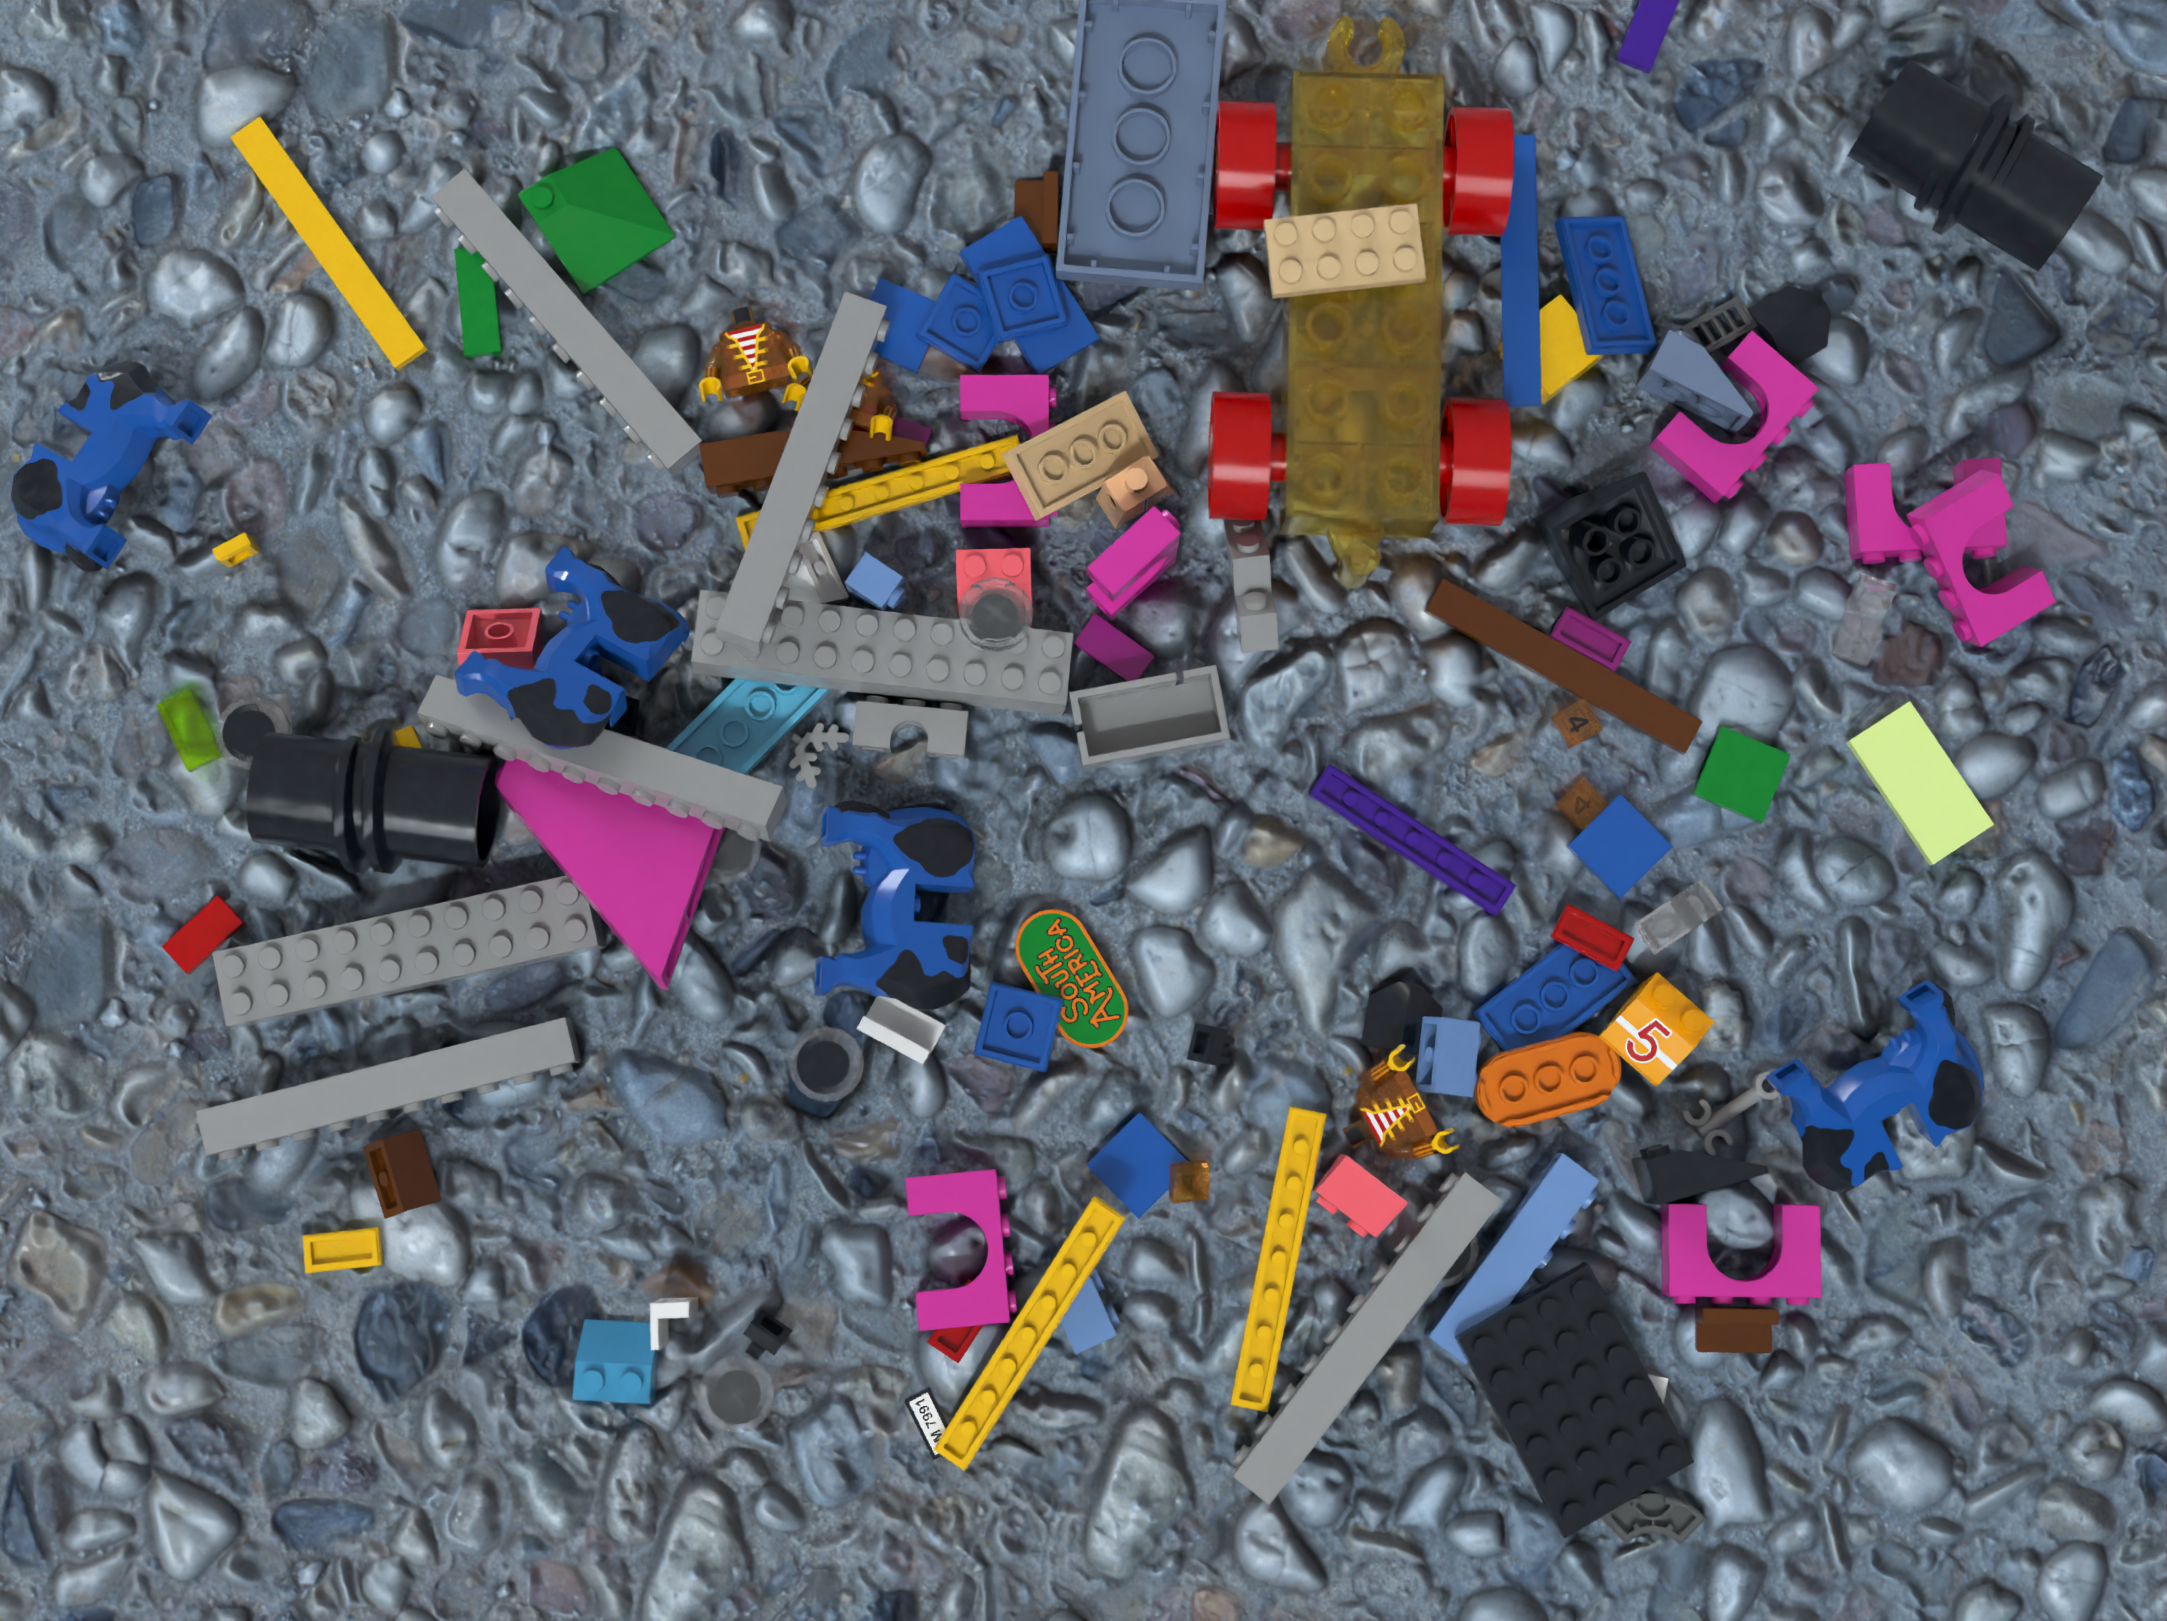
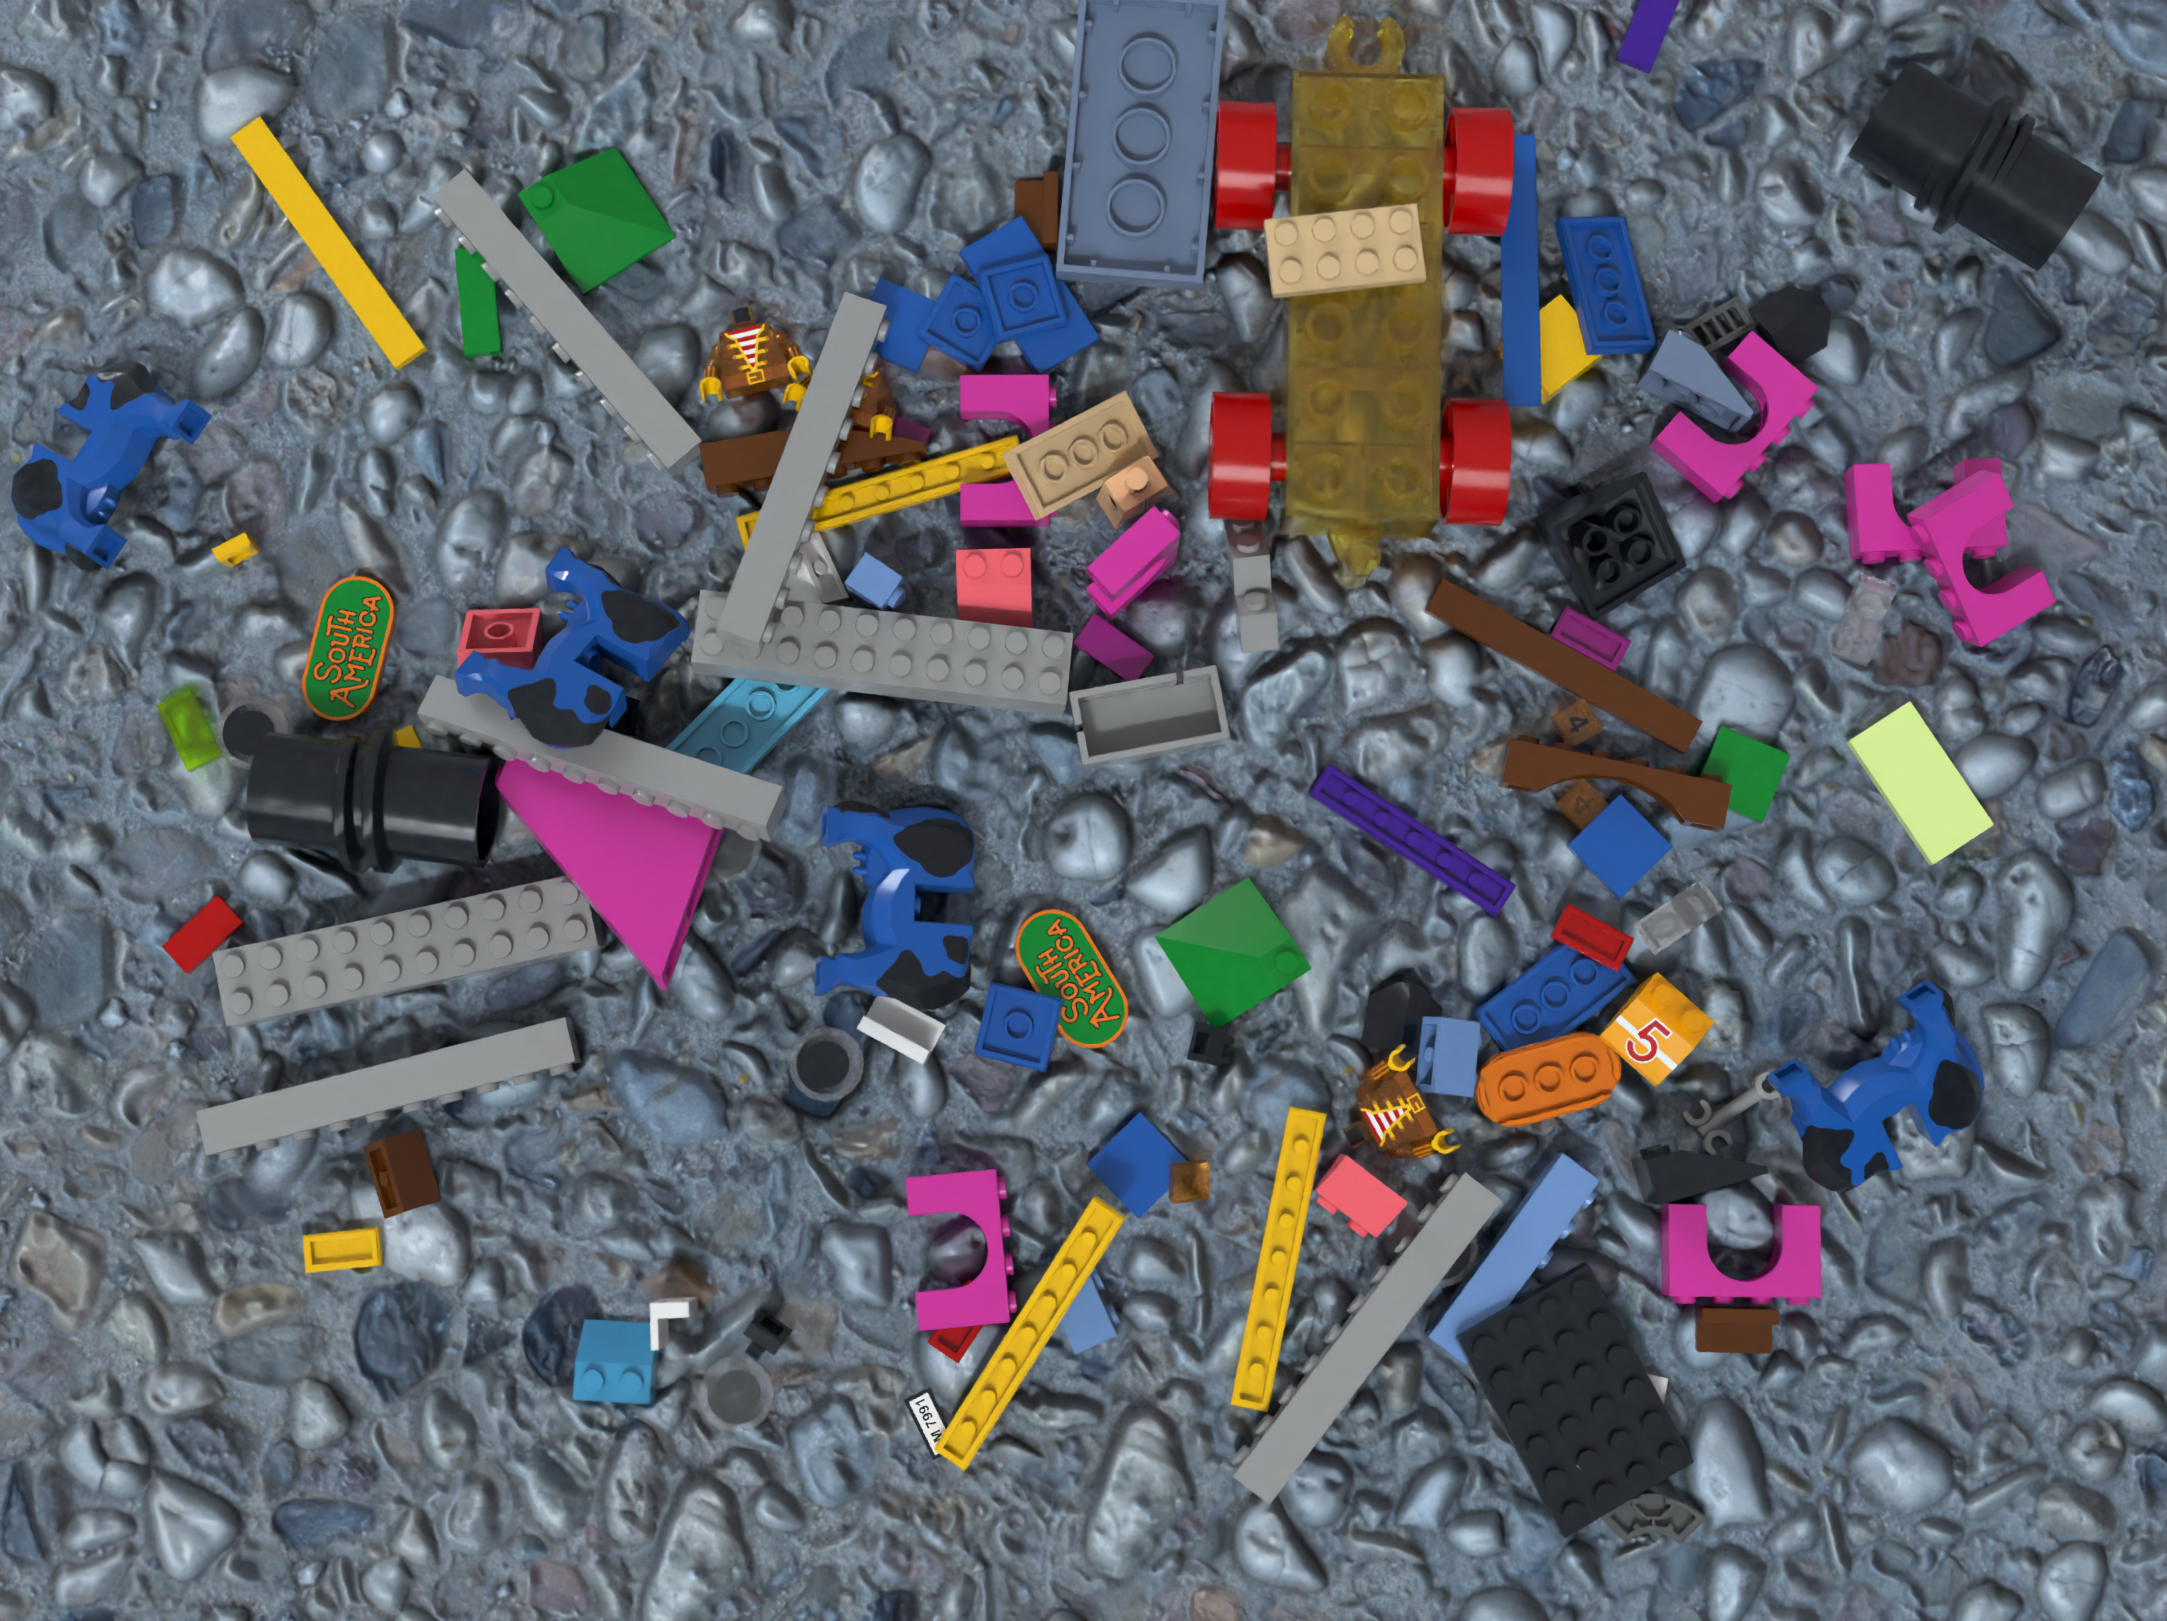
(349, 649): none -> tile
(802, 758): light grey animal -> none
(879, 722): light grey arch -> none
(995, 614): clear tile -> none
(1232, 953): none -> green slope
(1689, 799): none -> reddish brown arch

